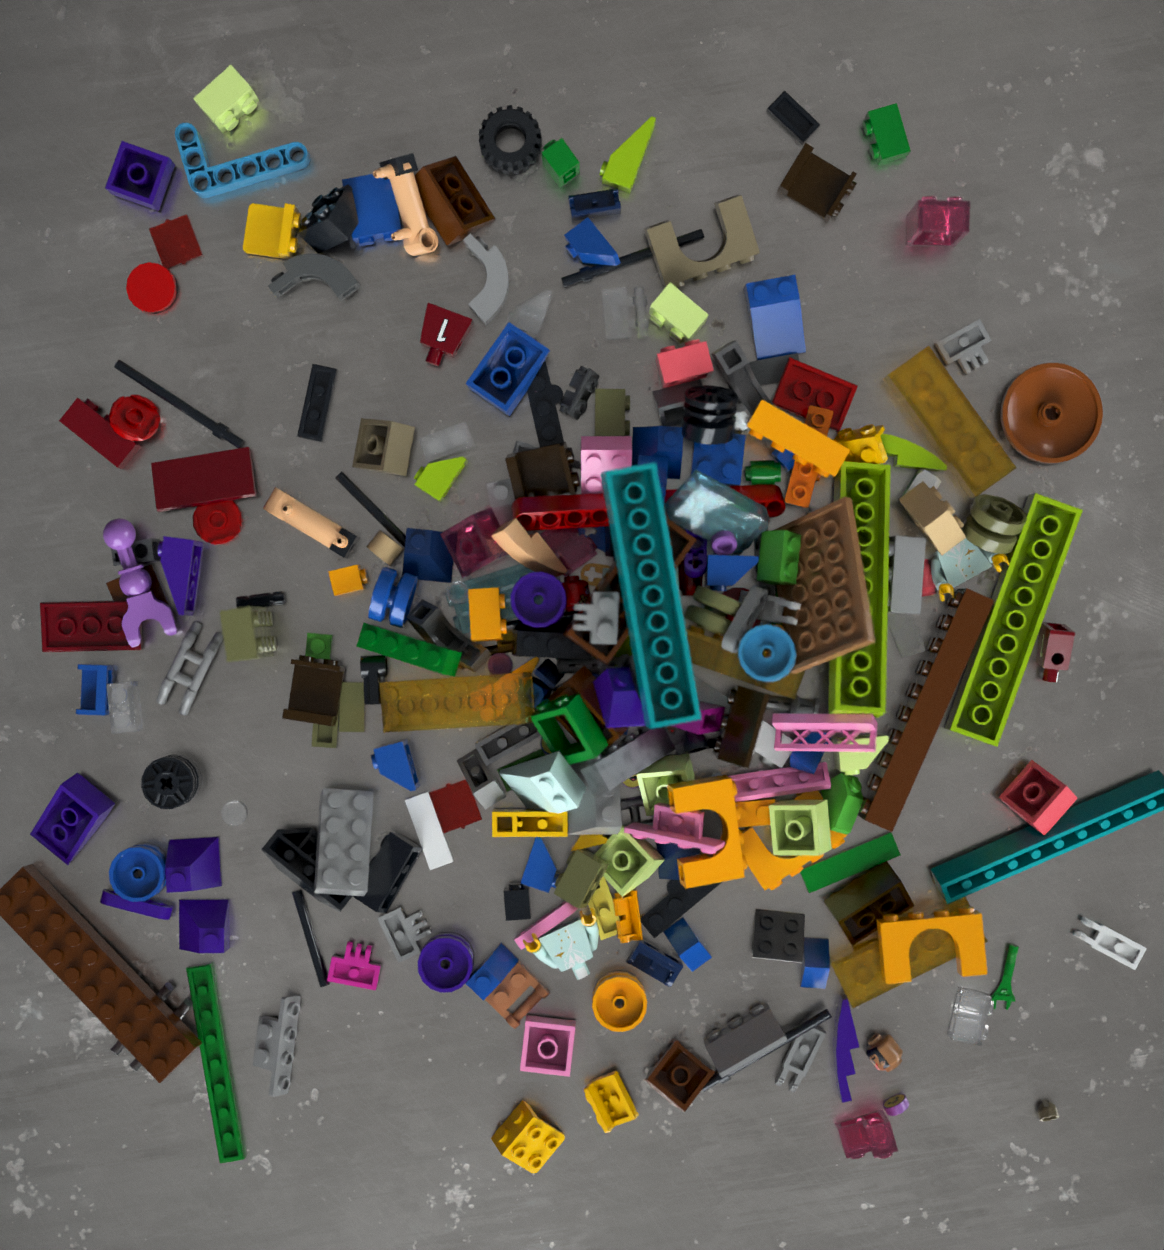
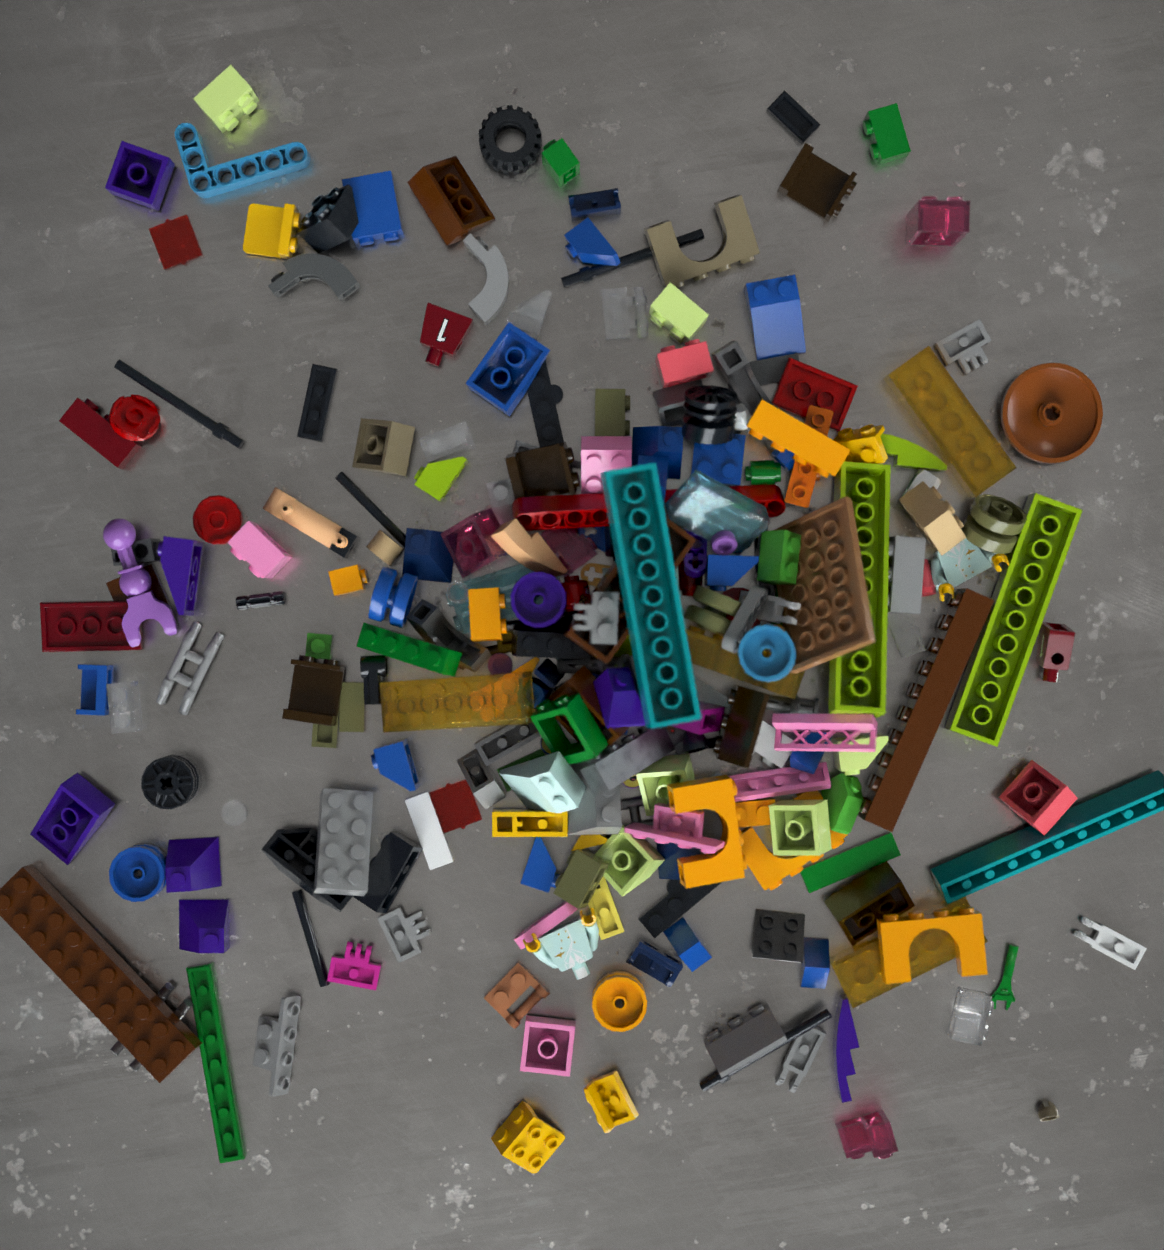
(148, 907): dark purple beam -> none
(151, 287): red tile -> none
(203, 479): dark red tile -> none
(247, 633): olive brick -> none
(259, 550): none -> bright pink brick
(416, 232): light nougat piece -> none
(445, 977): dark purple wheel -> none
(492, 971): blue slope -> none
(517, 902): black brick -> none
(575, 402): dark grey hinge -> none
(626, 160): lime slope -> none
(630, 924): light orange hinge -> none
(679, 1076): reddish brown slope -> none
(884, 1052): medium nougat head -> none
(896, 1104): medium lavender tile -> none

